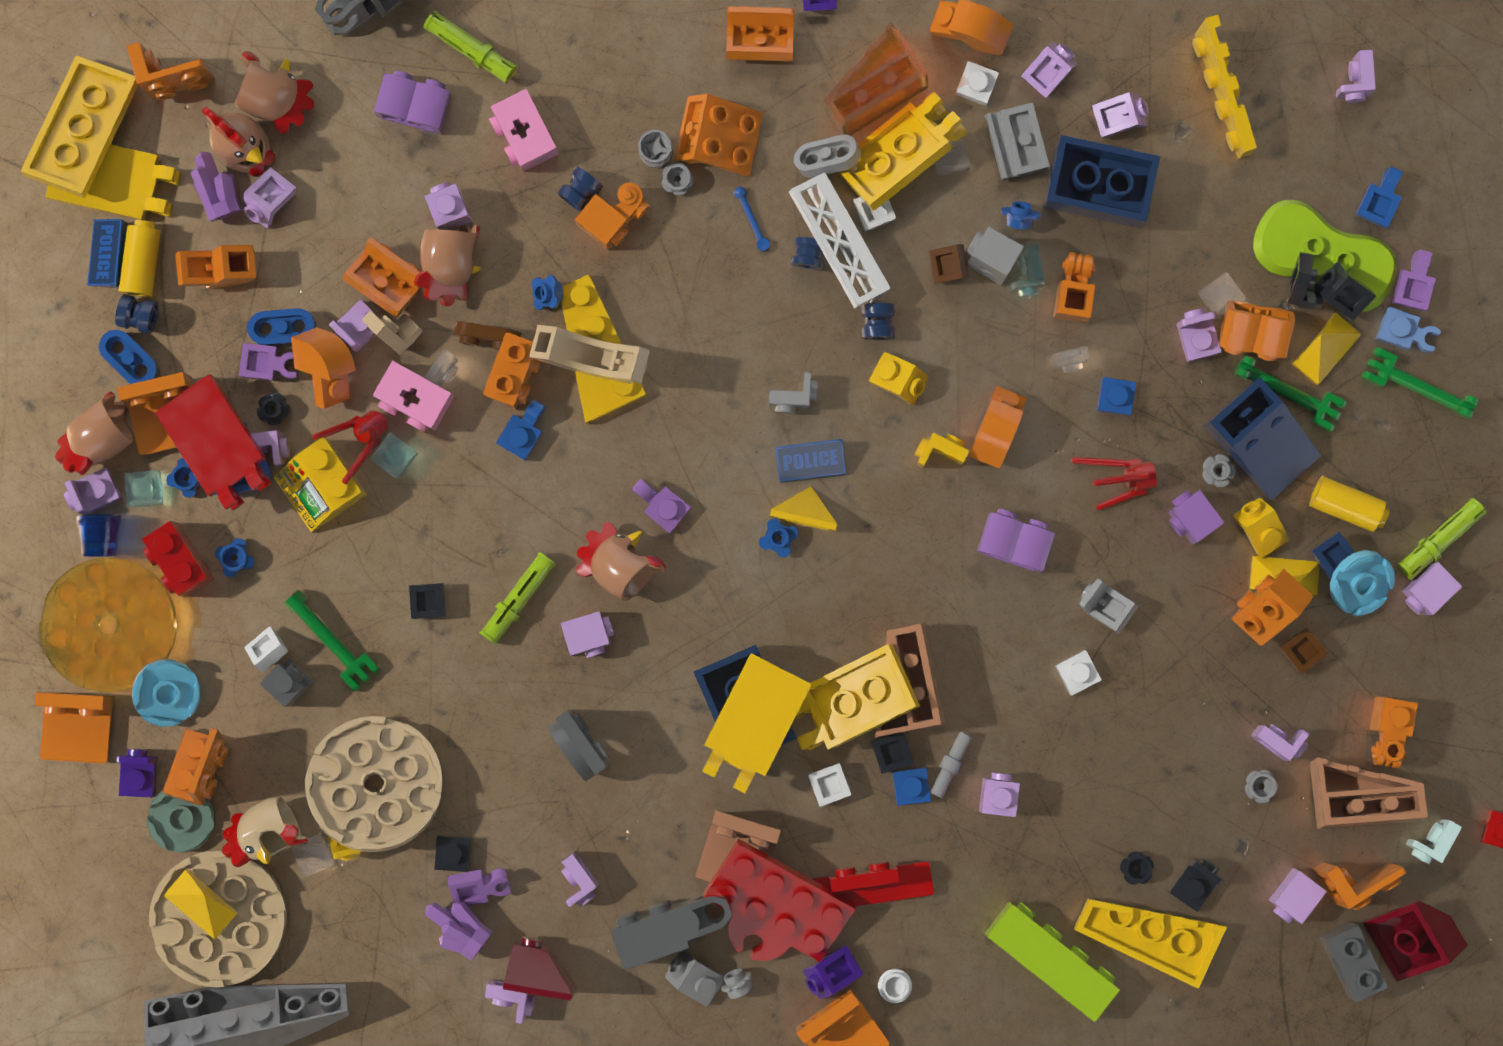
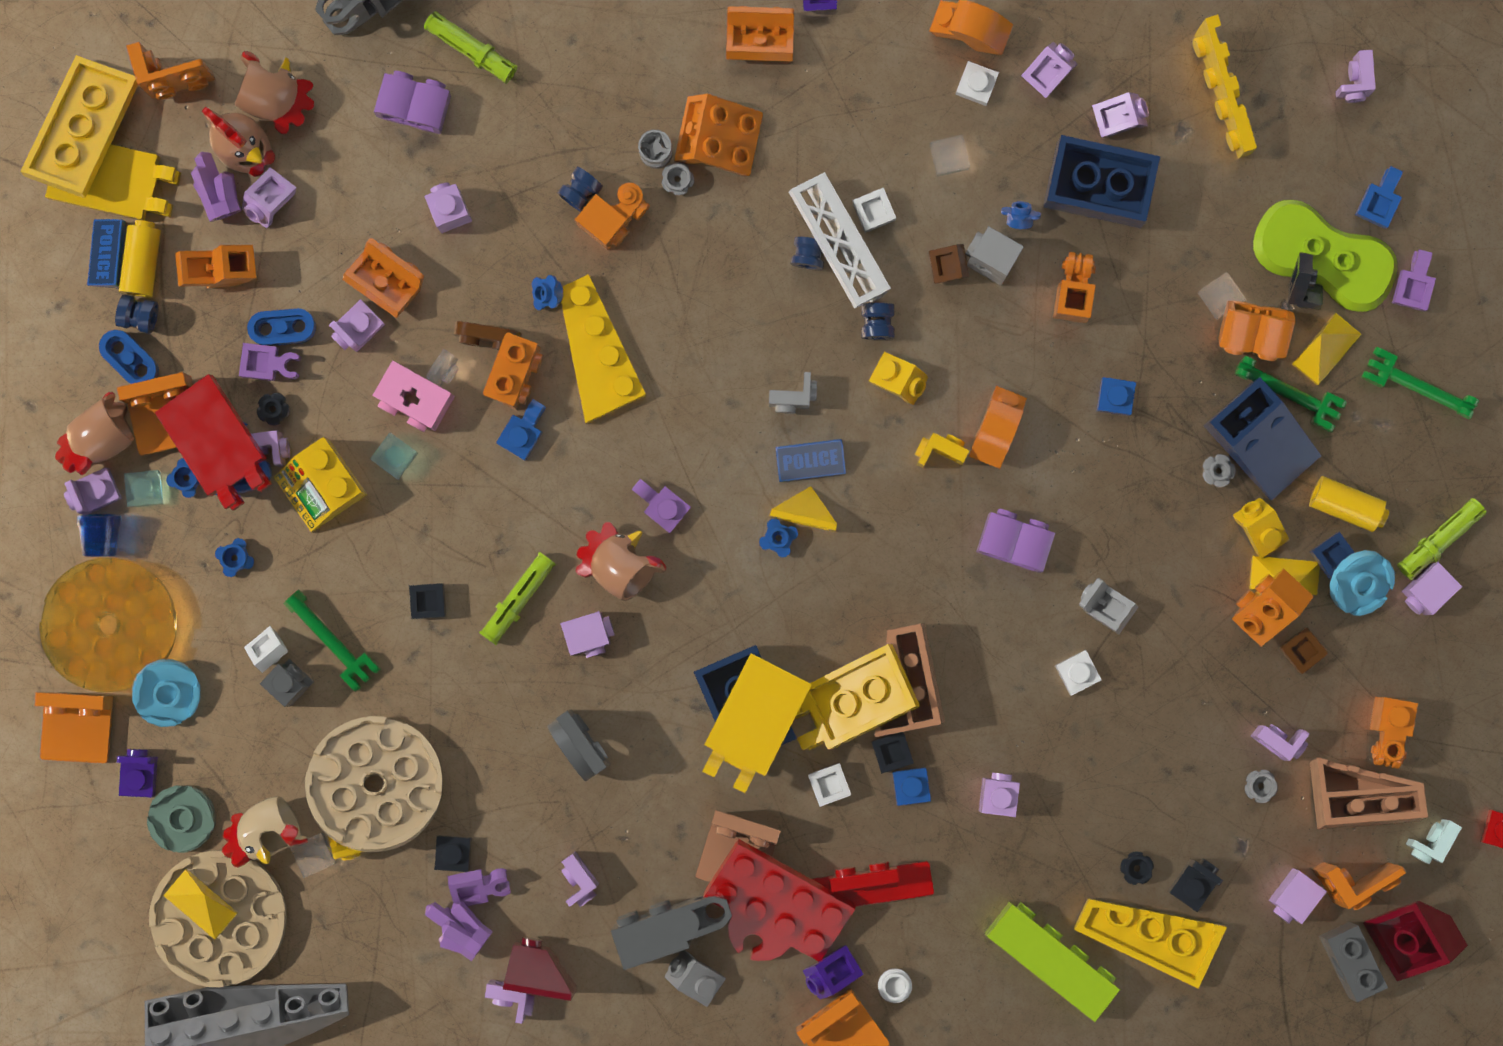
(177, 559): red brick -> none
(195, 766): orange bracket -> none
(327, 361): orange brick -> none
(365, 429): red plant -> none
(396, 335): tan bracket -> none
(447, 263): nougat piece -> none
(519, 111): bright pink brick -> none
(589, 355): tan arch -> none
(737, 983): light grey plate -> none
(762, 244): blue hinge -> none
(828, 154): light grey plate -> none
(877, 83): clear orange wedge -> none
(902, 150): yellow tile -> none
(951, 764): light grey bar -> none
(1017, 141): light grey plate -> none
(1030, 265): clear light blue bracket -> none
(1070, 360): clear plate -> none
(1138, 476): red plant -> none
(1193, 516): medium lavender brick -> none
(1198, 335): lavender bracket -> none
(1344, 291): black bracket -> none
(1402, 329): medium blue plate -> none

